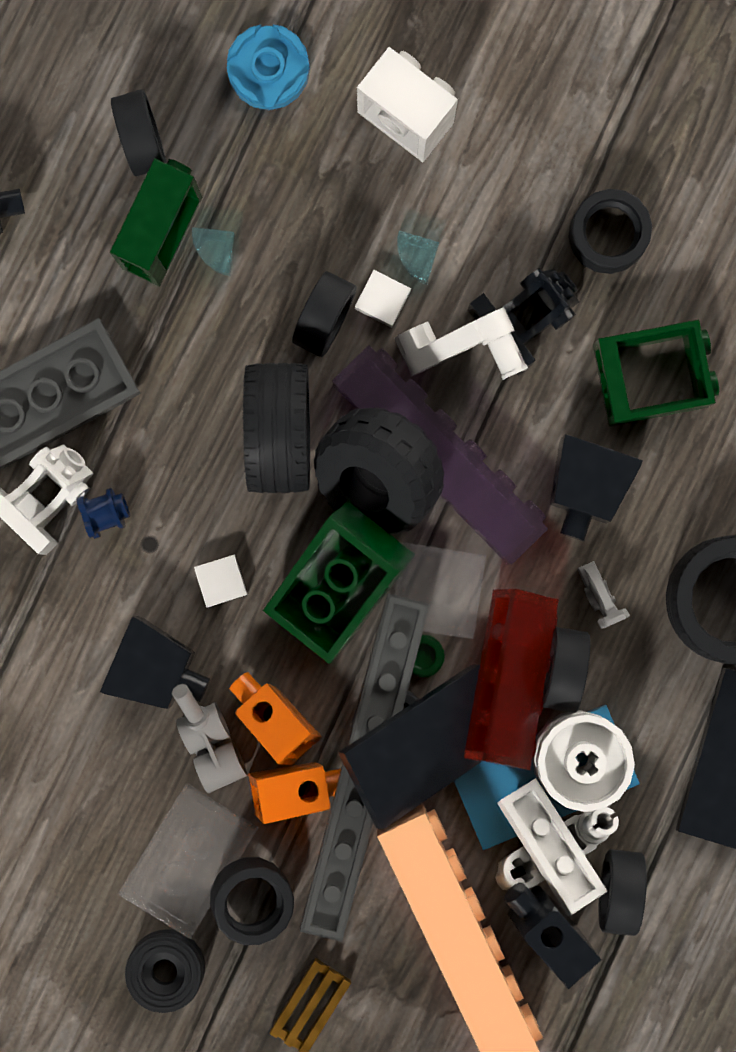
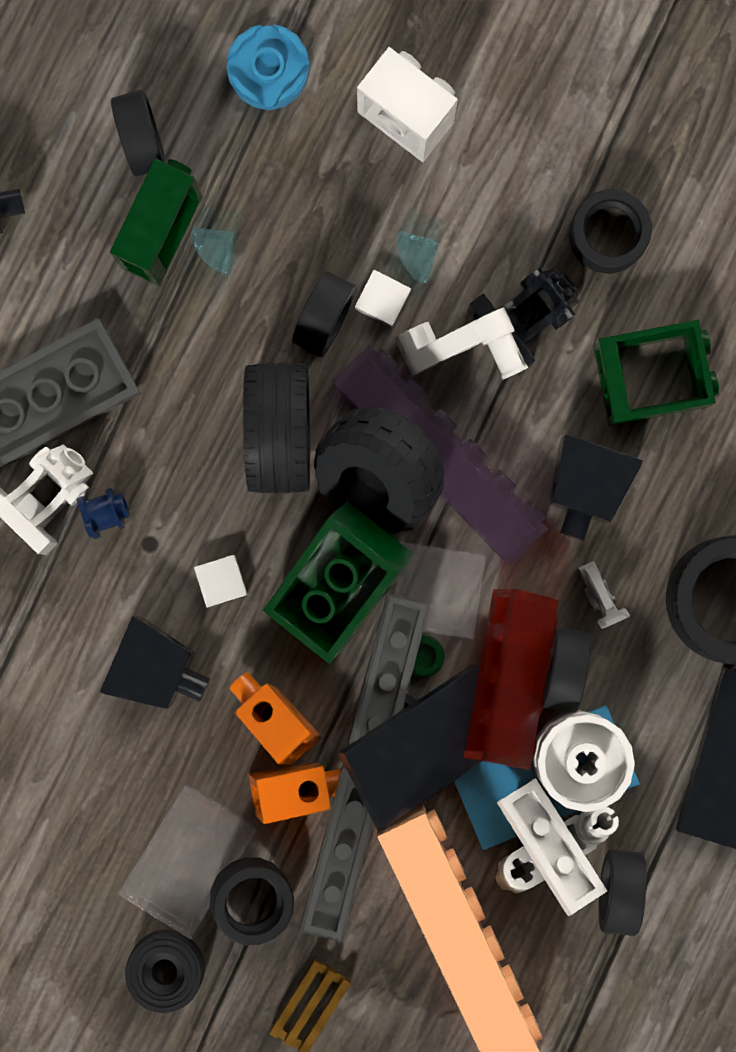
(208, 737): light grey beam -> none
(550, 933): black torso -> none

